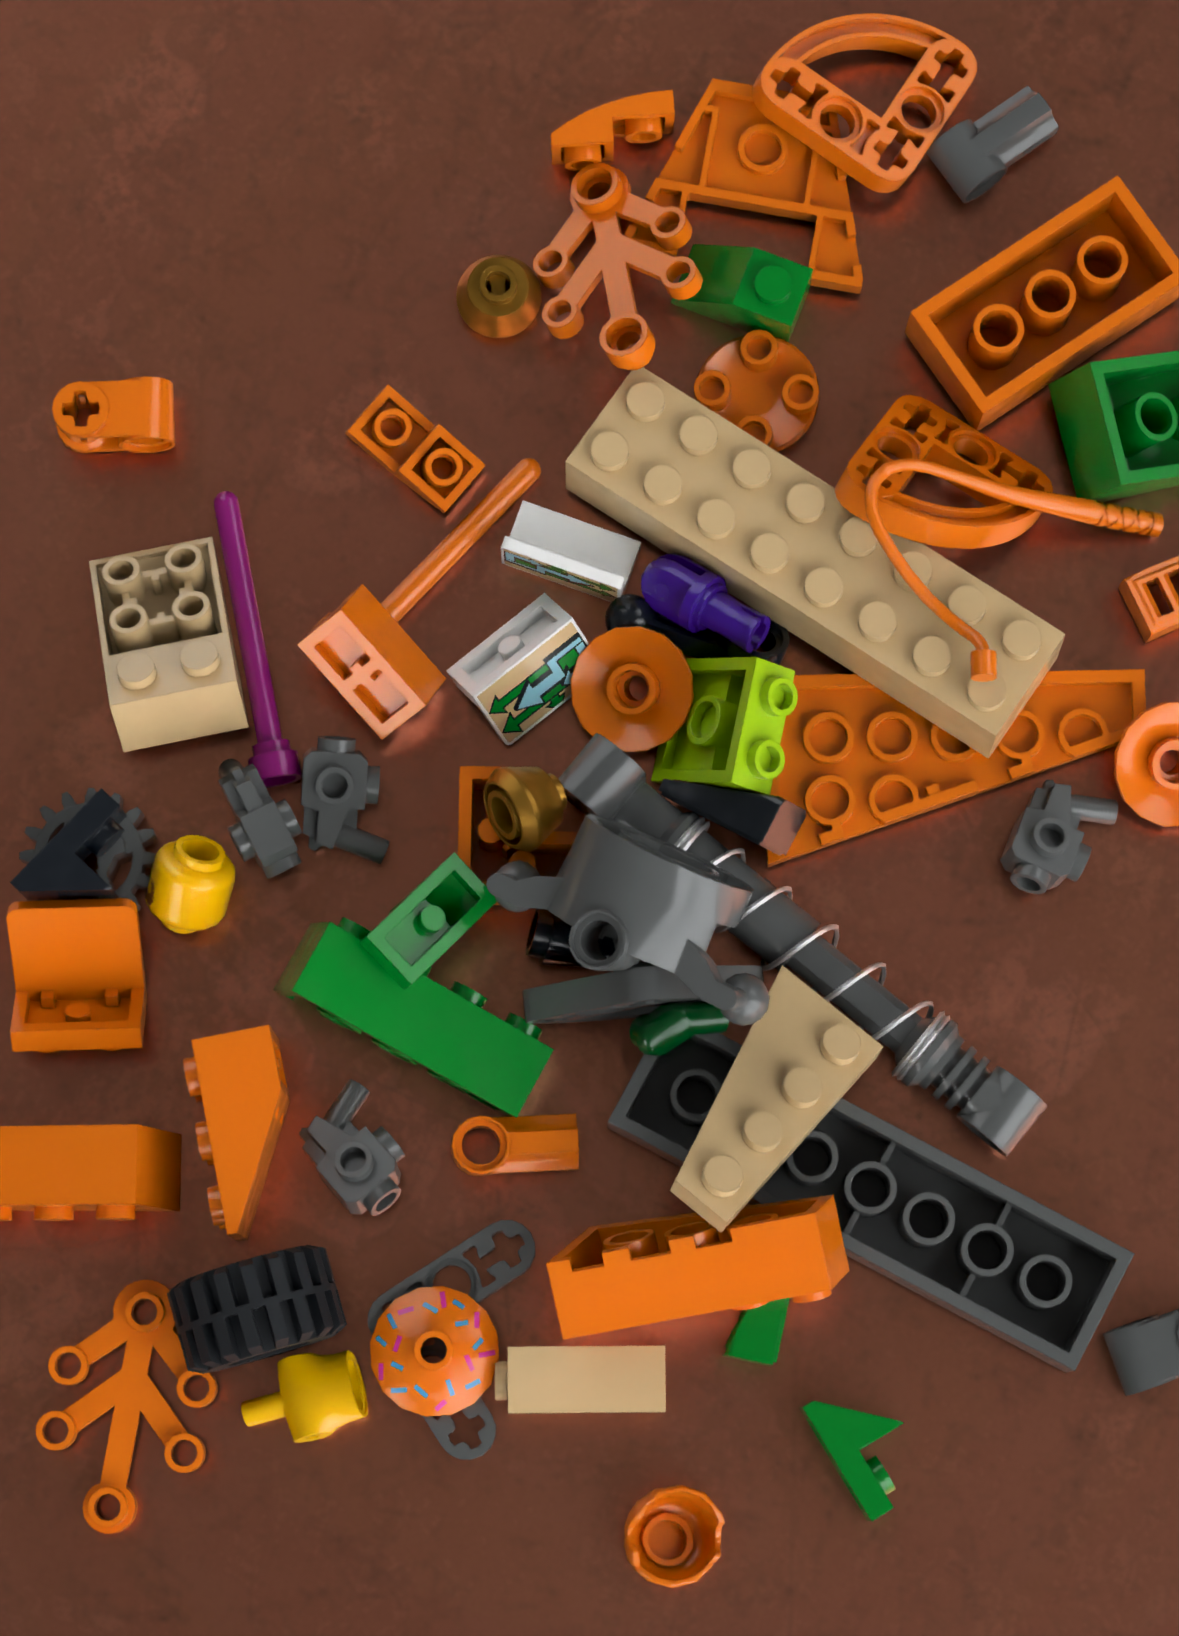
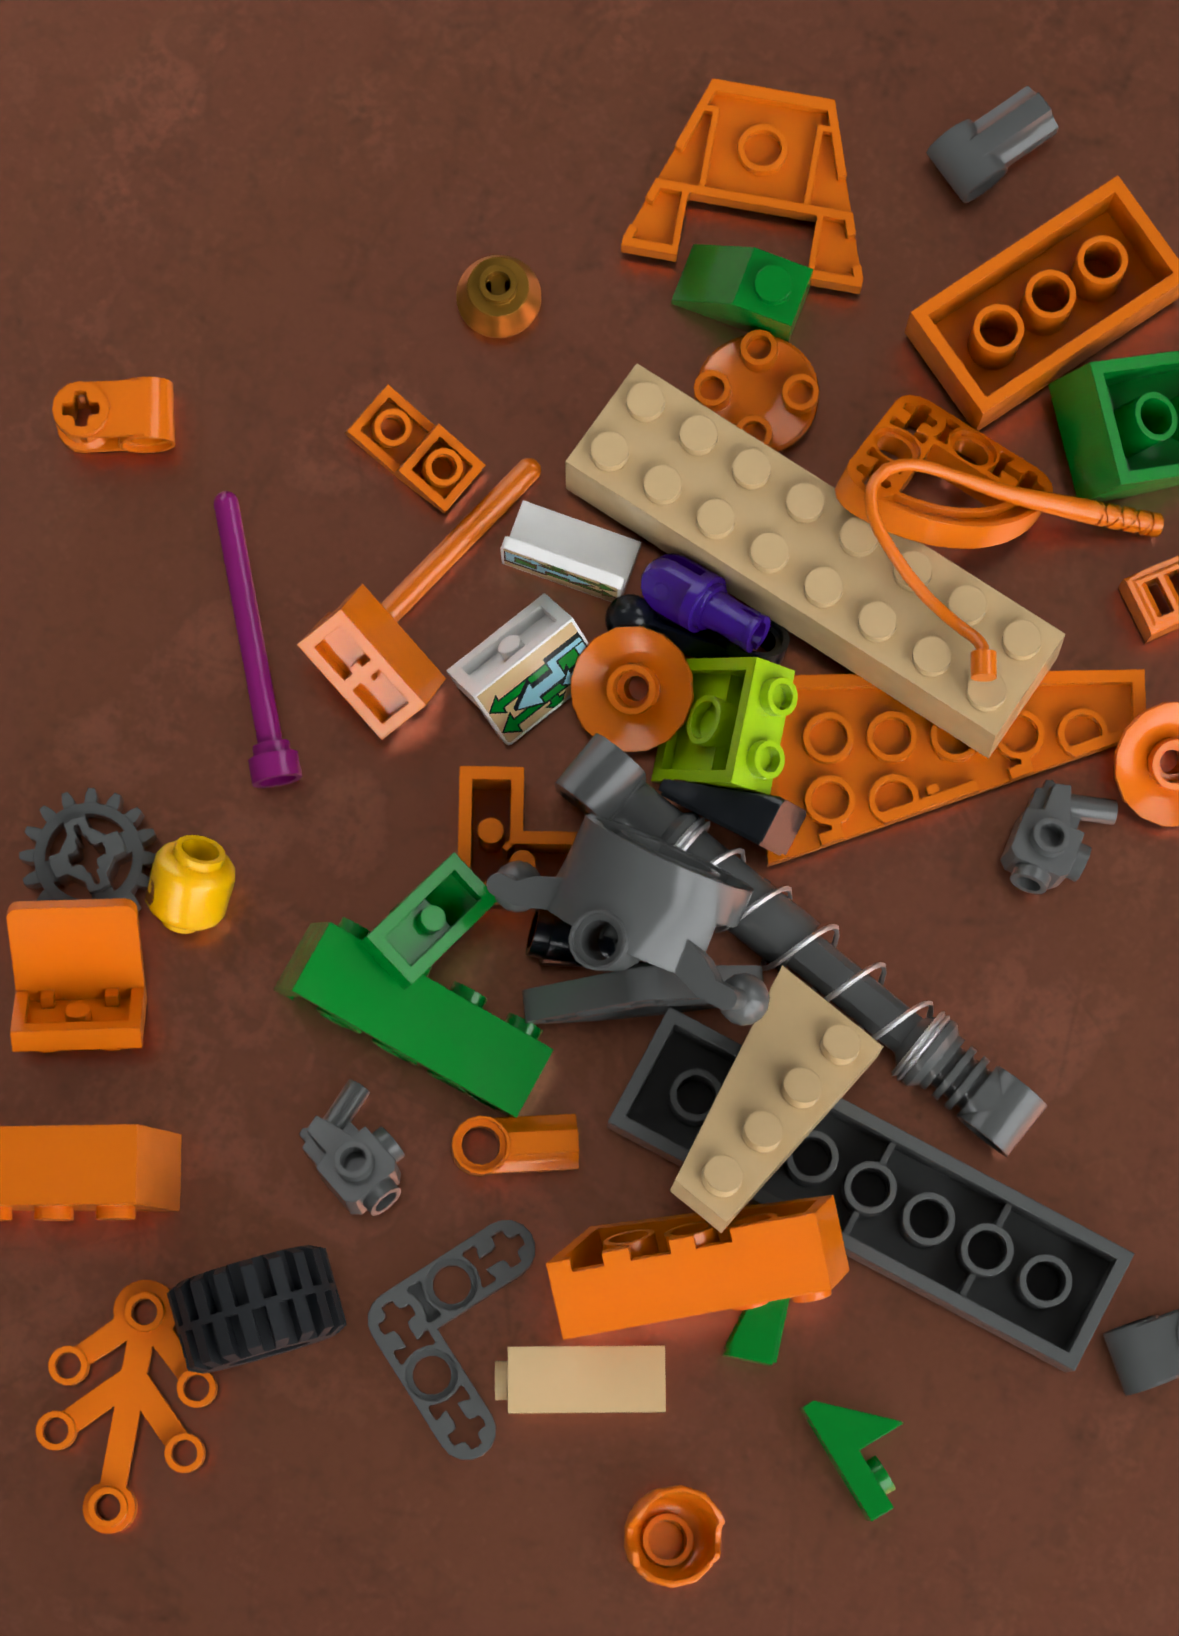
(60, 868): black slope -> none
(167, 645): tan slope -> none
(244, 1107): orange slope -> none
(262, 826): dark grey piece -> none
(314, 1395): yellow piece -> none
(332, 791): dark grey piece -> none
(469, 1358): orange dish -> none
(524, 805): pearl gold cone -> none
(591, 134): orange slope -> none
(610, 261): orange plant -> none
(673, 1024): dark green arm -> none
(867, 131): orange beam -> none

